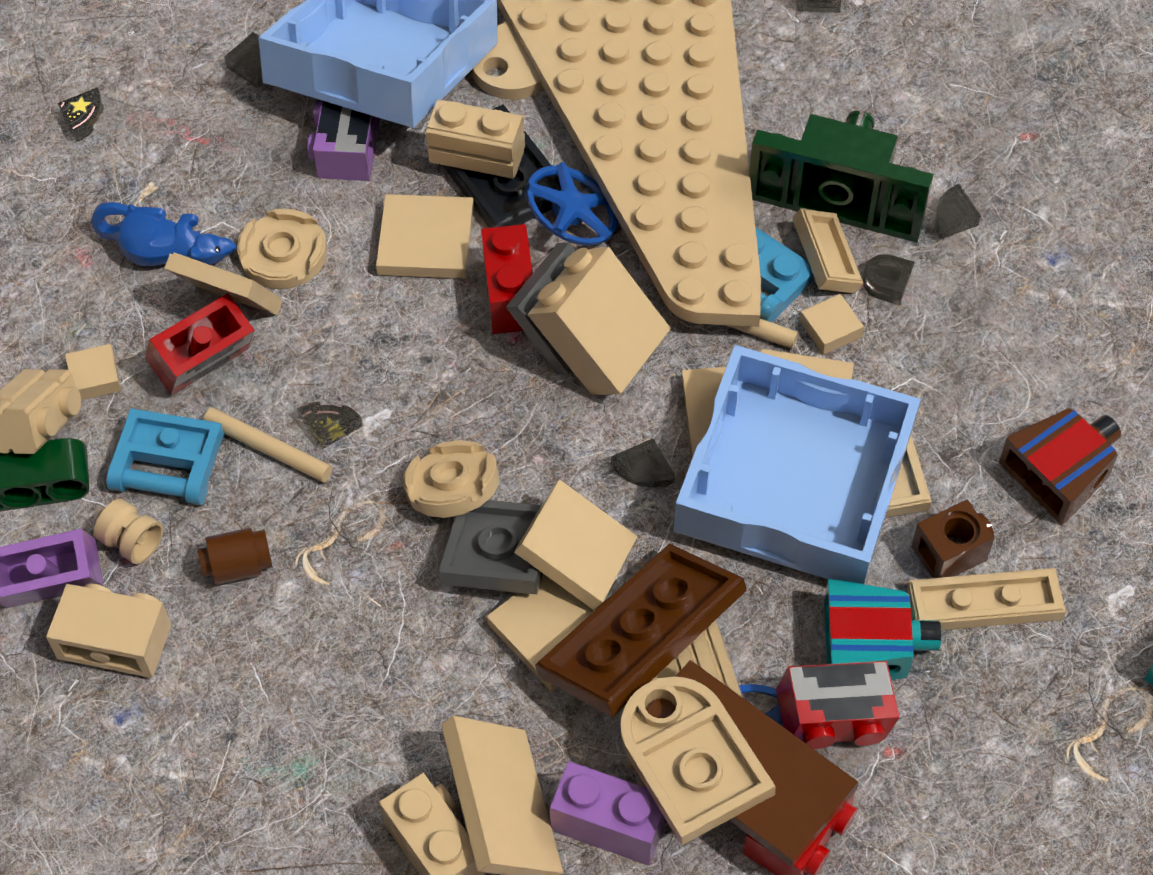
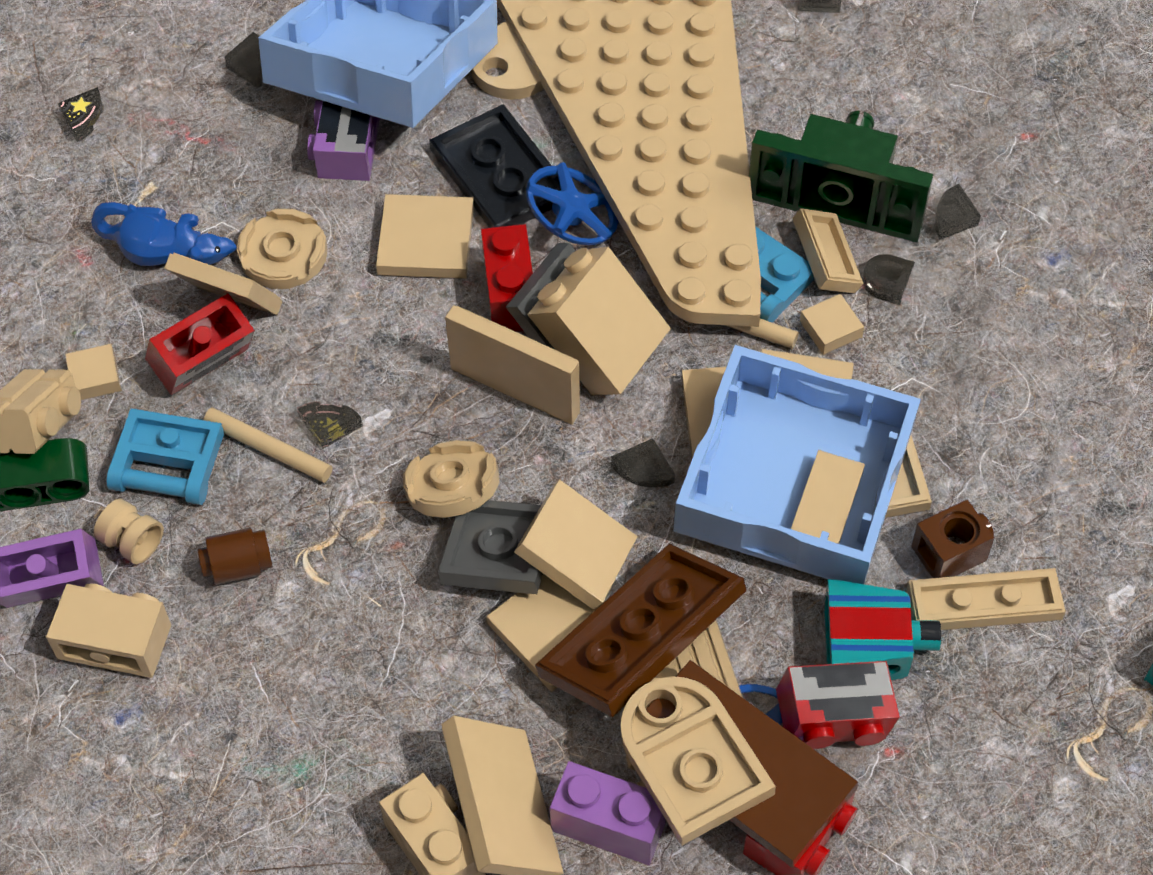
(475, 138): tan brick -> none
(513, 364): none -> tan tile
(828, 496): none -> tan tile
(1062, 460): reddish brown torso -> none

